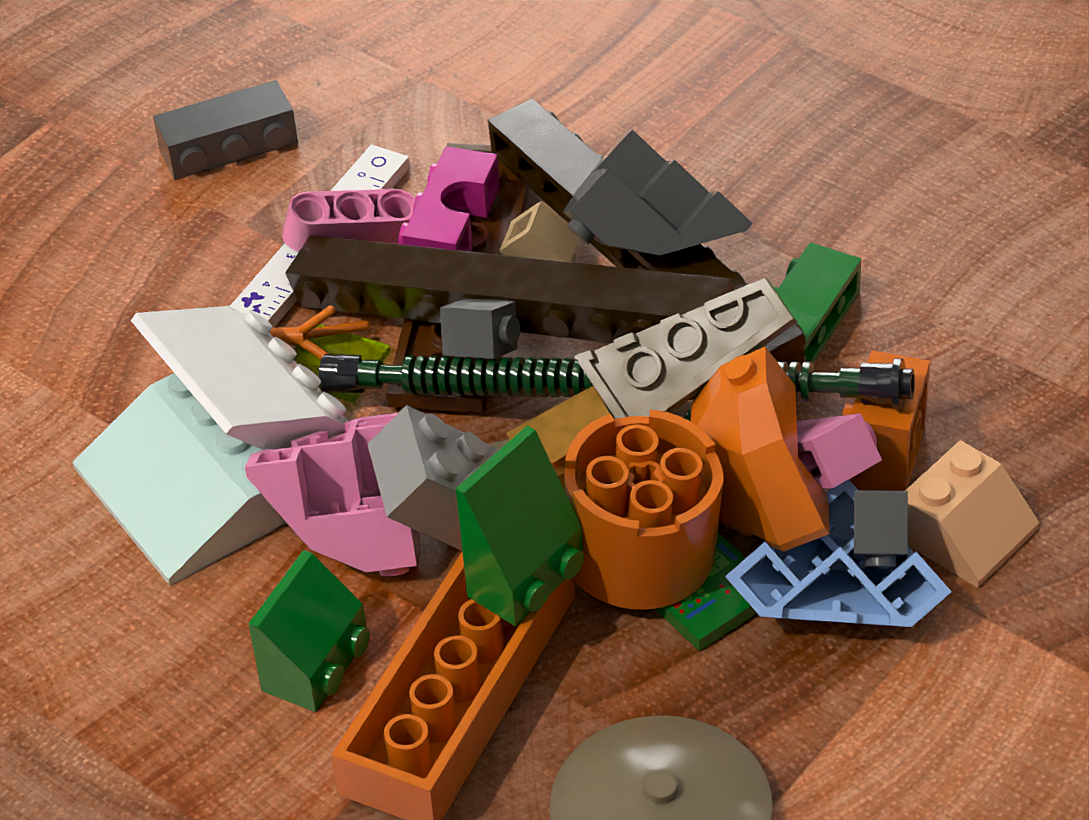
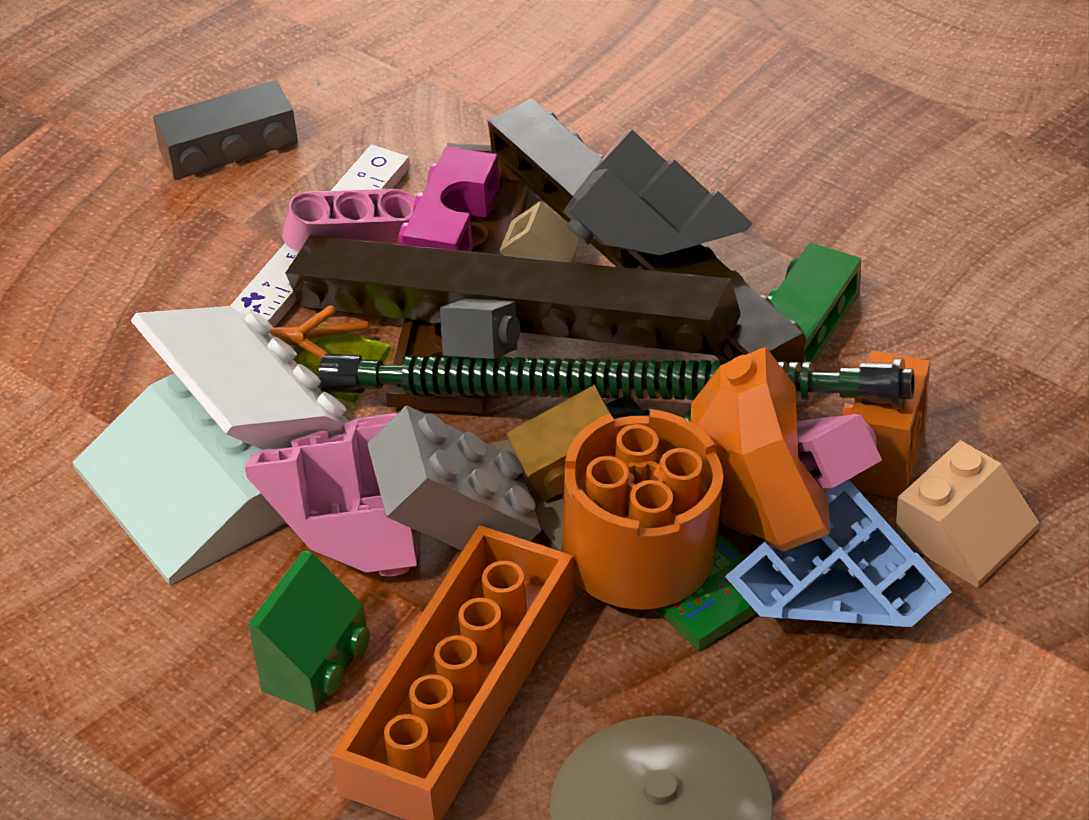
(517, 530): green slope -> none
(681, 354): wing -> none
(880, 528): dark grey brick -> none

